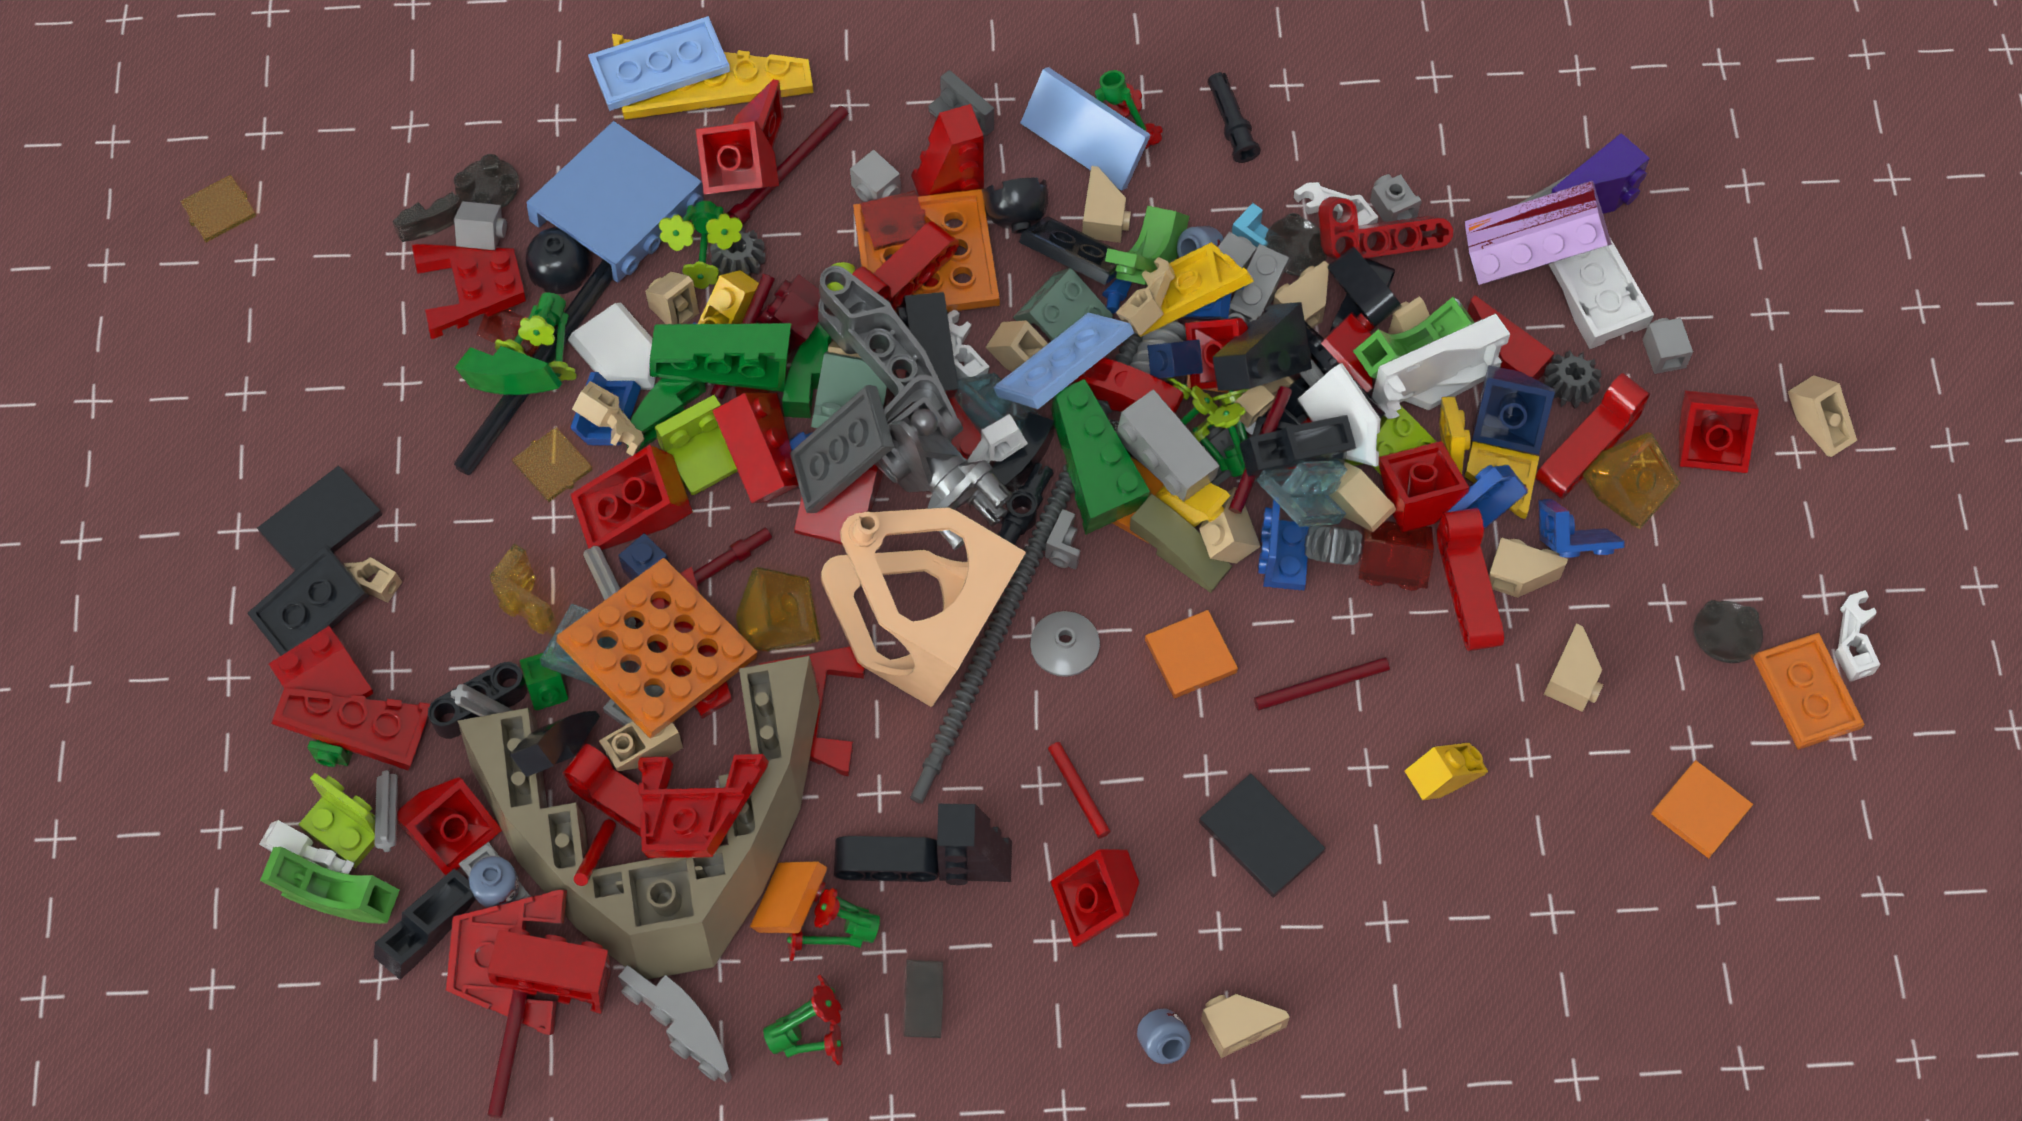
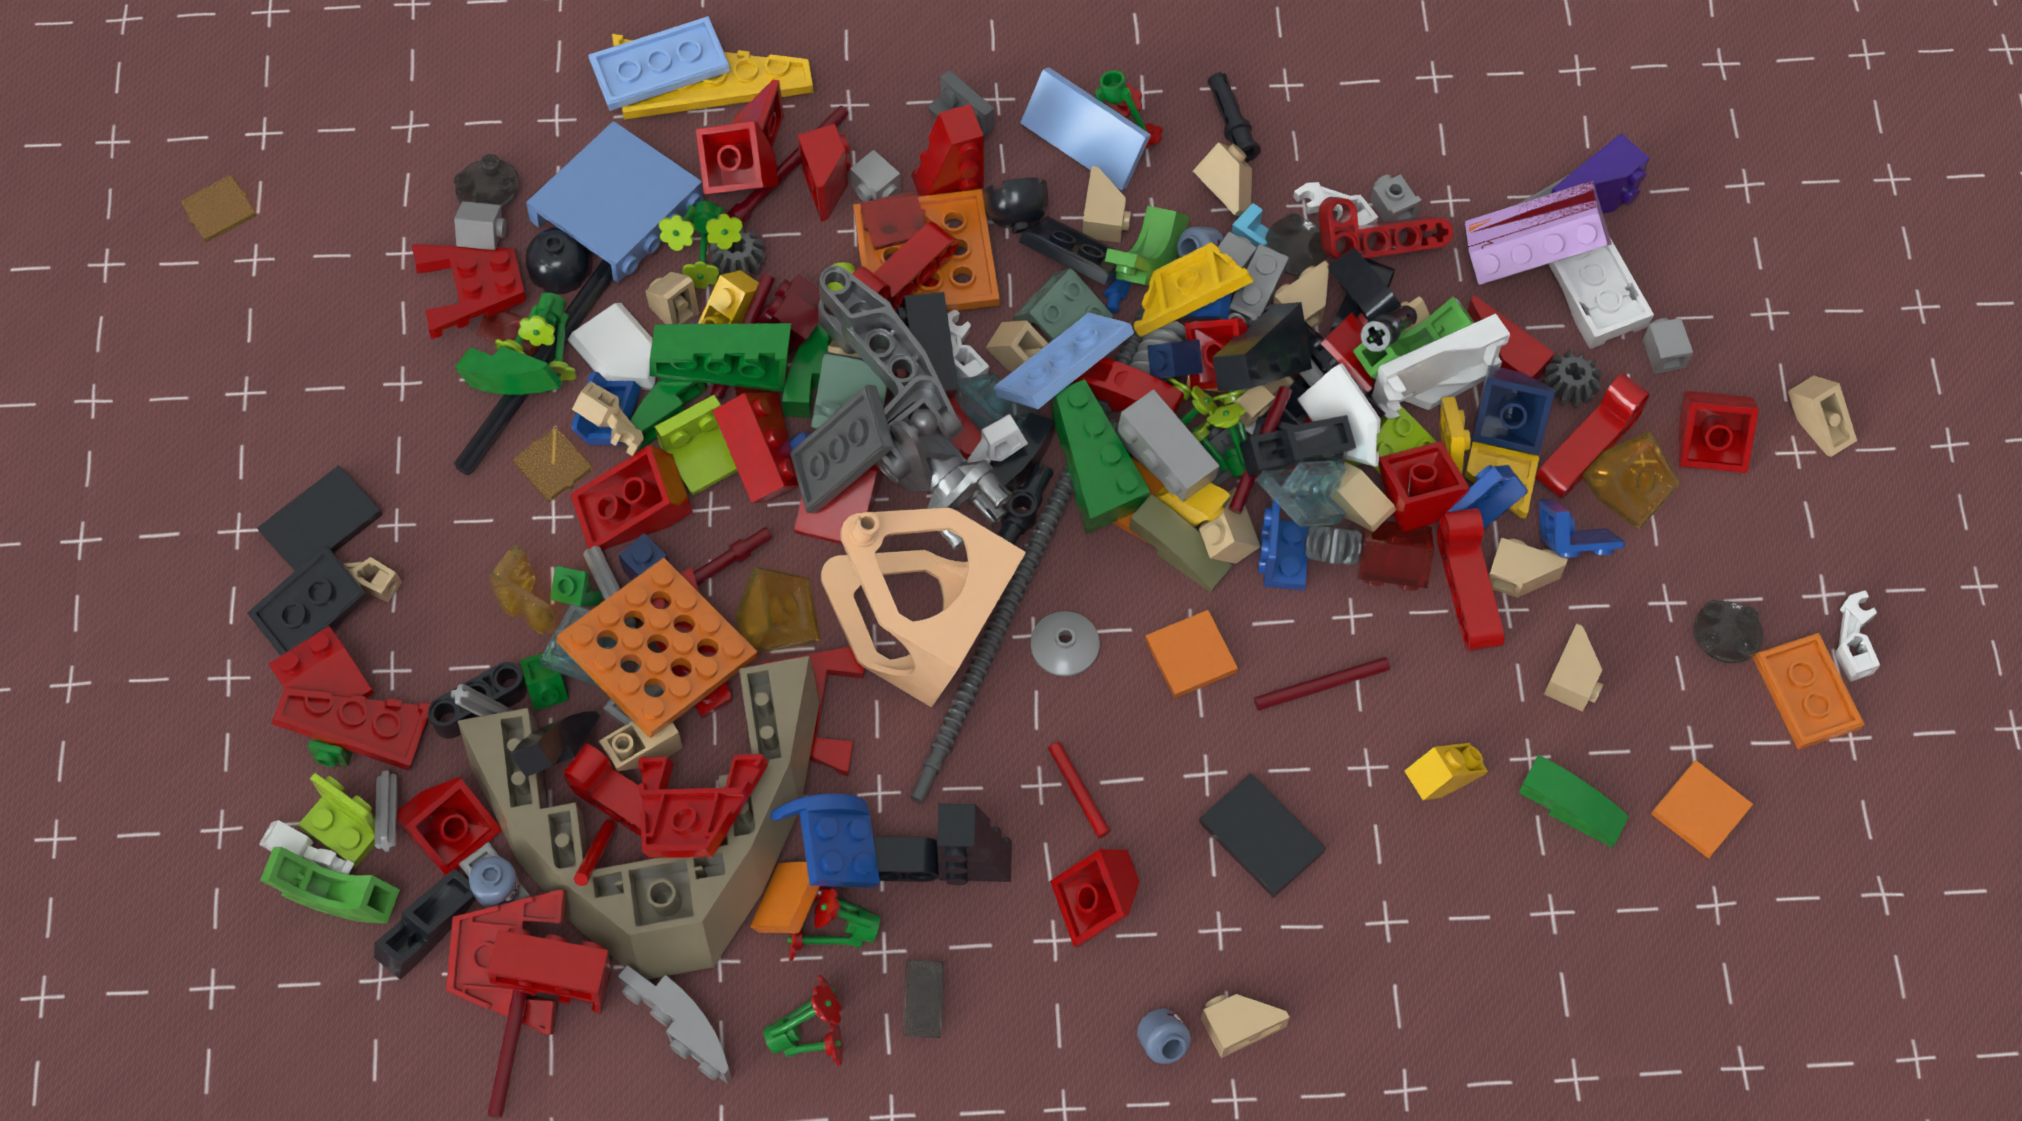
(419, 223): clear smoke slope -> none
(573, 587): none -> green bracket
(824, 166): none -> red slope
(835, 839): none -> blue piece
(1060, 541): light grey bracket -> none
(1145, 304): tan piece -> none
(1227, 176): none -> tan slope
(1382, 324): none -> black pin
(1573, 801): none -> green slope

